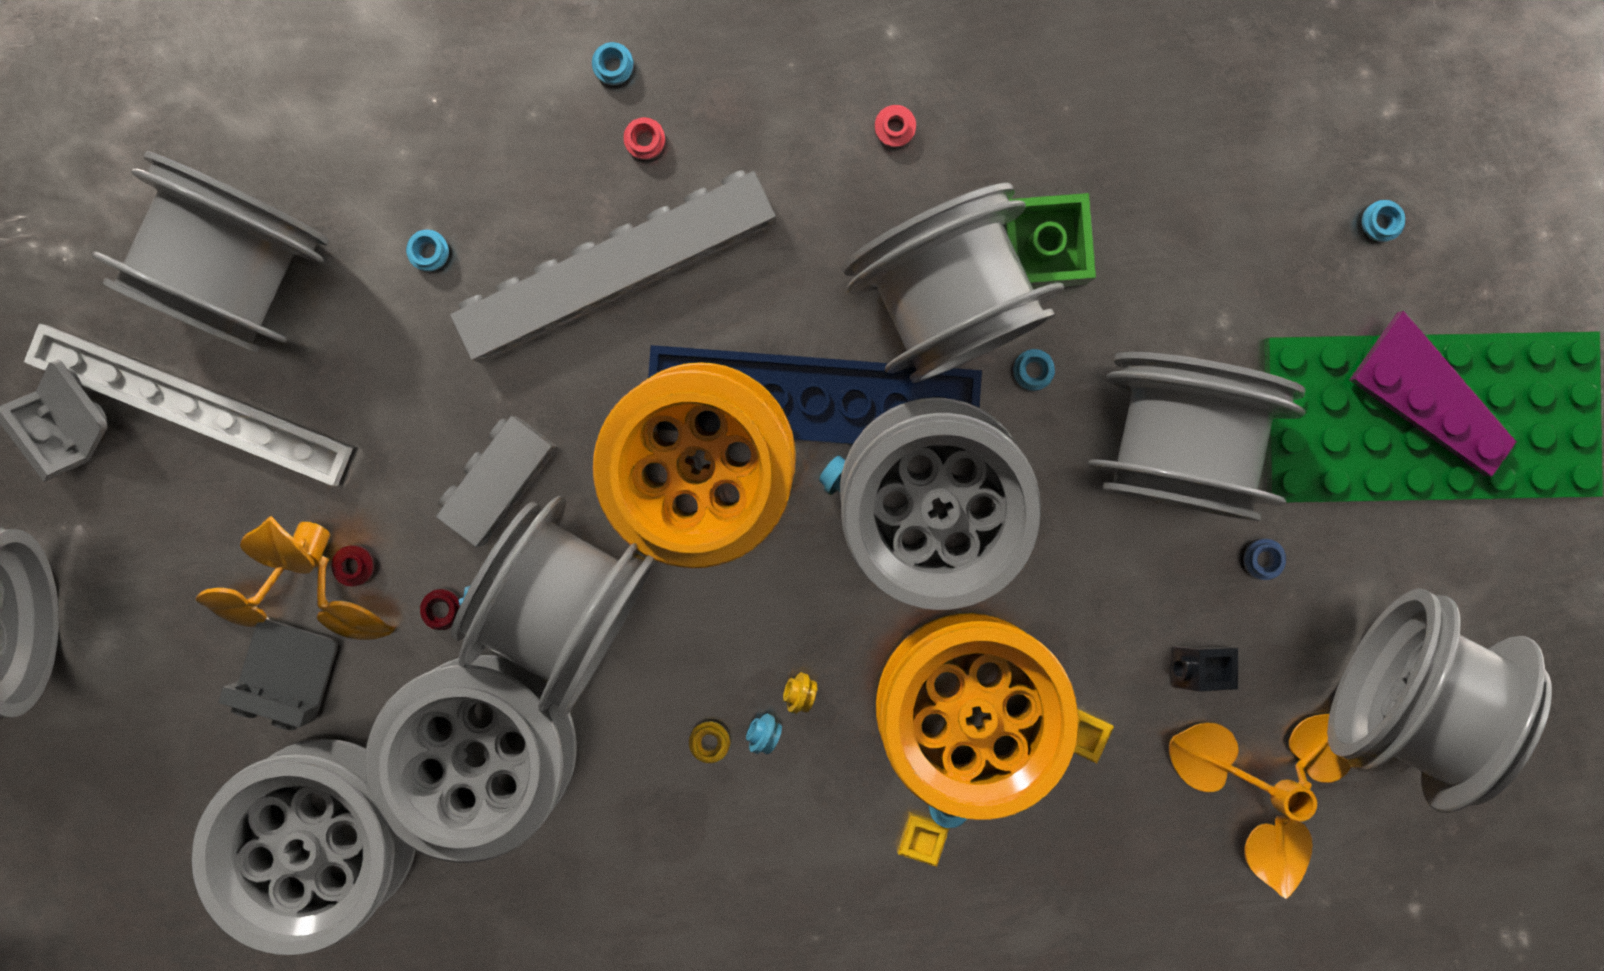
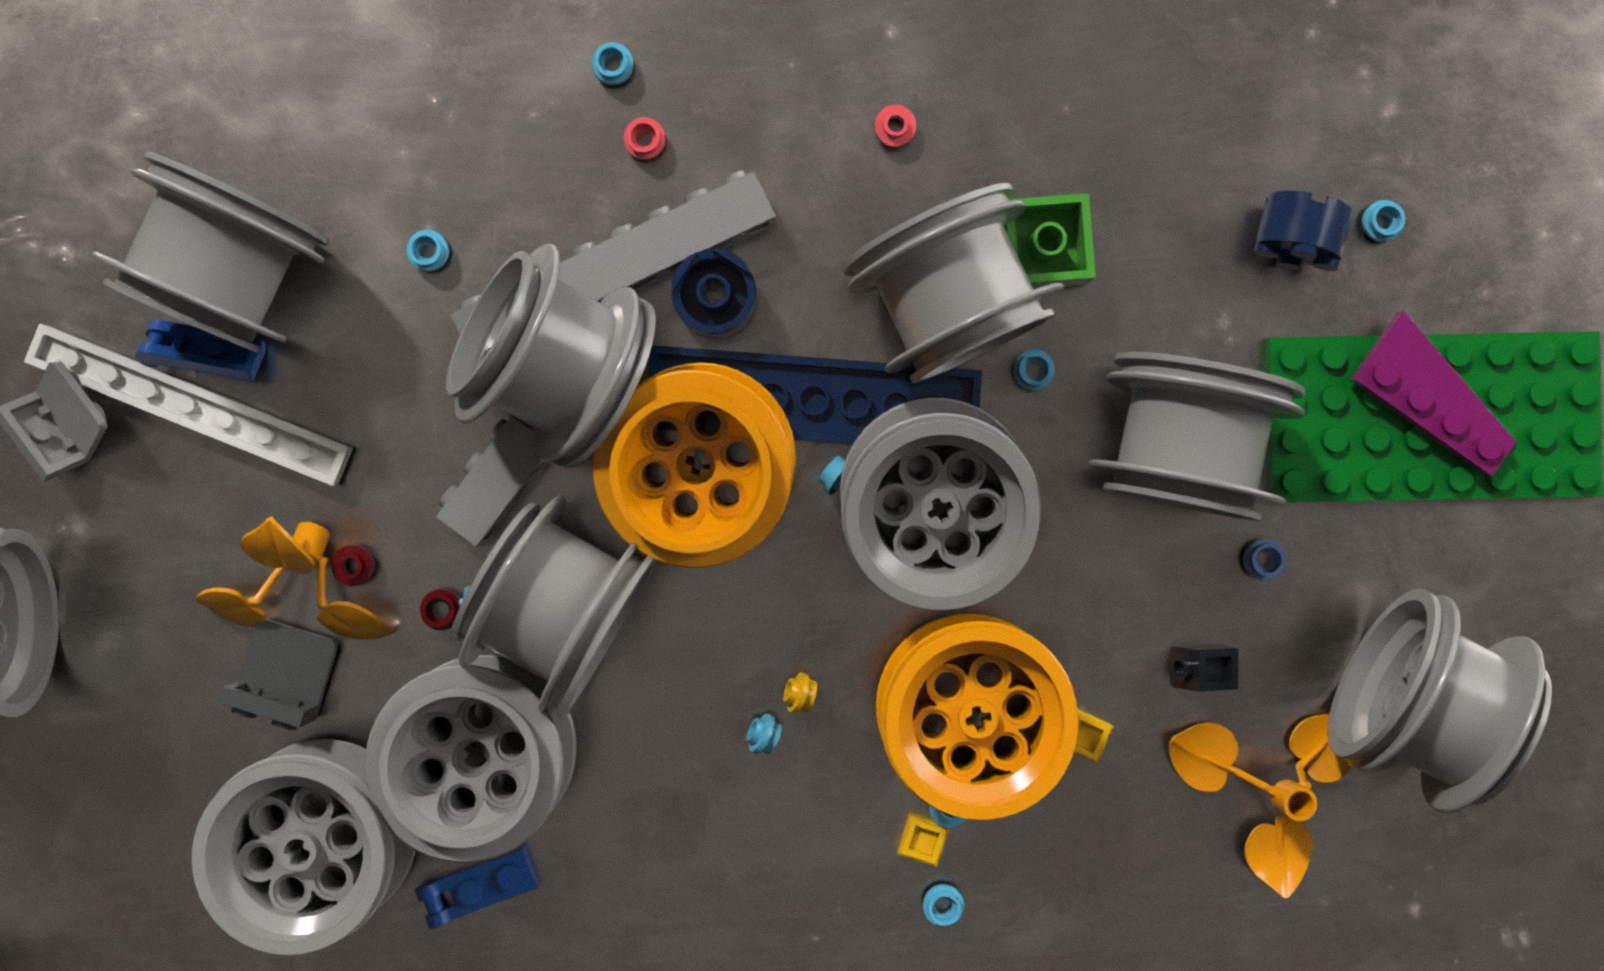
(198, 351): none -> blue plate
(478, 886): none -> blue plate
(551, 356): none -> light grey wheel
(704, 754): yellow plate -> none
(709, 270): none -> dark blue brick
(947, 917): none -> medium azure plate
(1303, 230): none -> dark blue brick

